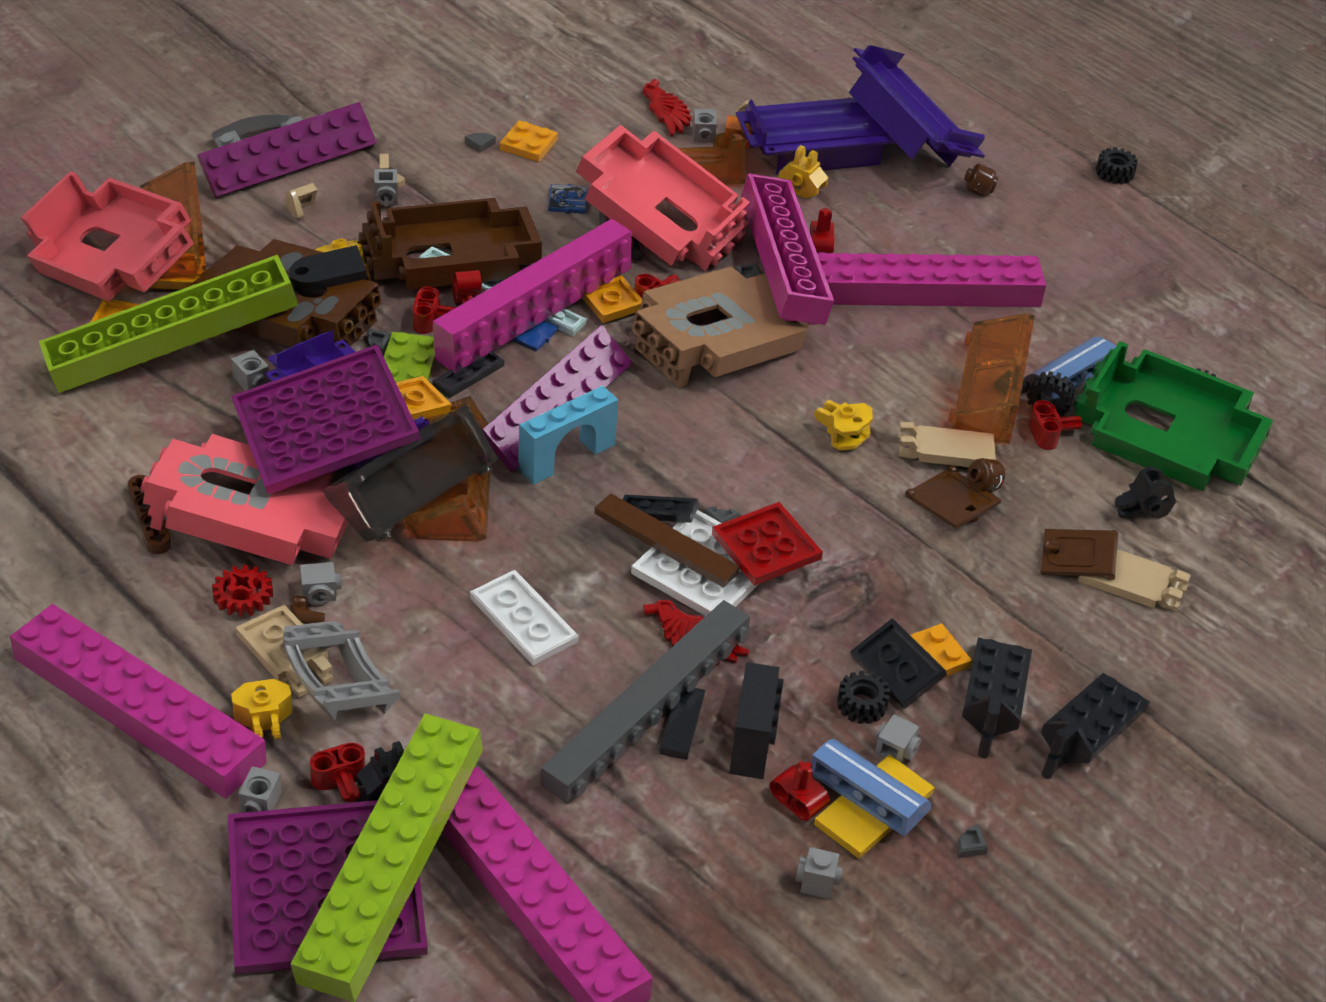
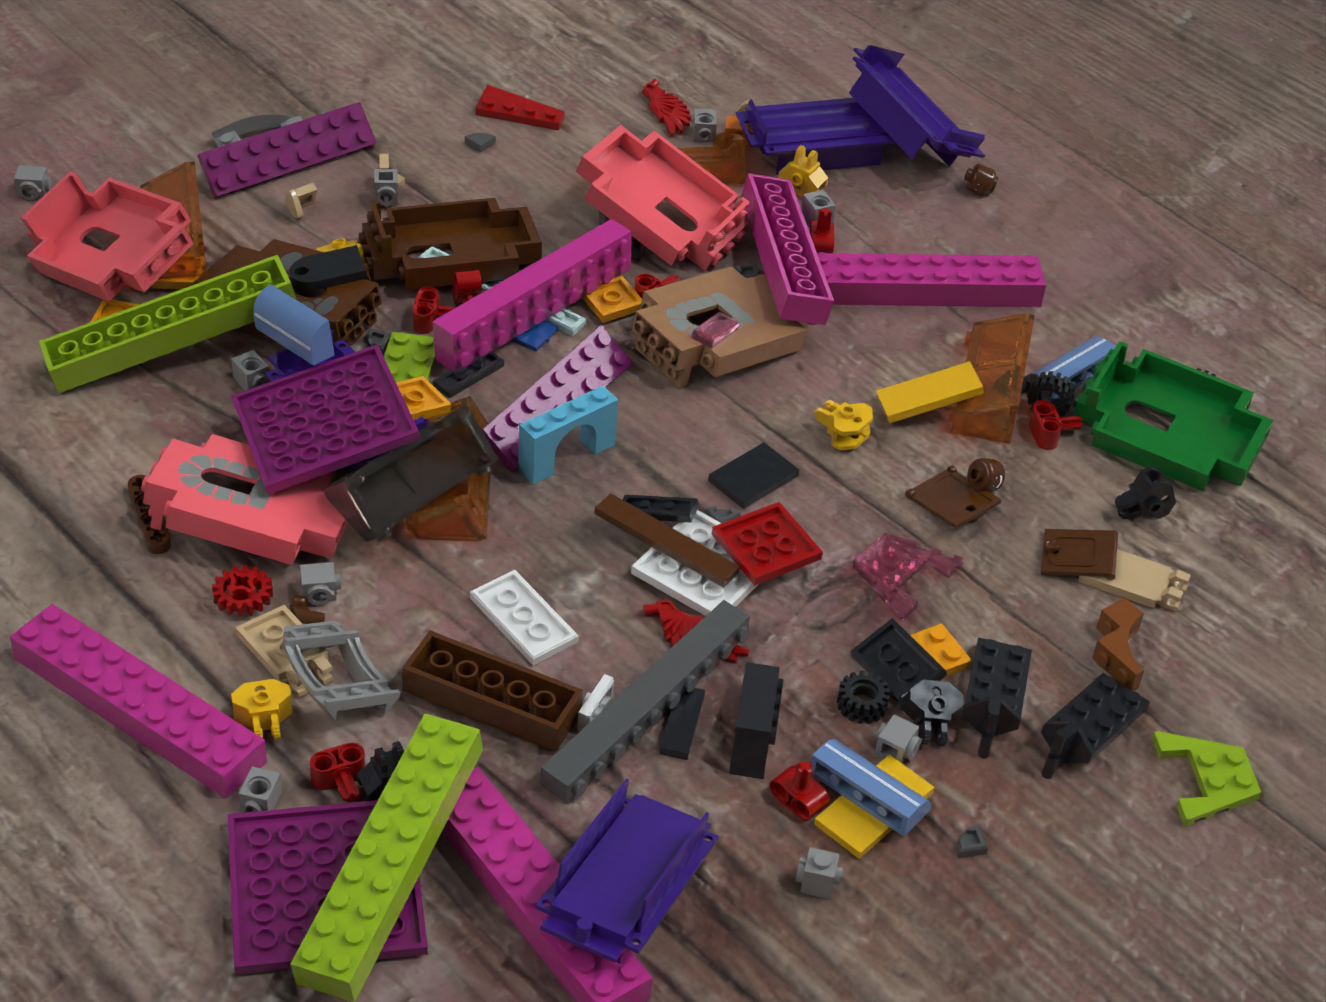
(32, 182): none -> light grey brick
(293, 325): none -> medium blue brick
(492, 690): none -> reddish brown brick
(515, 108): none -> red wing
(528, 141): light orange plate -> none
(567, 198): piece -> none
(596, 701): none -> white plate
(624, 875): none -> dark purple piece
(715, 330): none -> clear pink tile
(753, 475): none -> black tile
(814, 202): none -> light grey brick
(893, 562): none -> clear pink wing
(930, 392): none -> yellow tile
(932, 708): none -> black hinge
(944, 445): tan tile -> none
(1112, 651): none -> dark orange arch
(1116, 165): black tyre -> none
(1220, 771): none -> lime wing

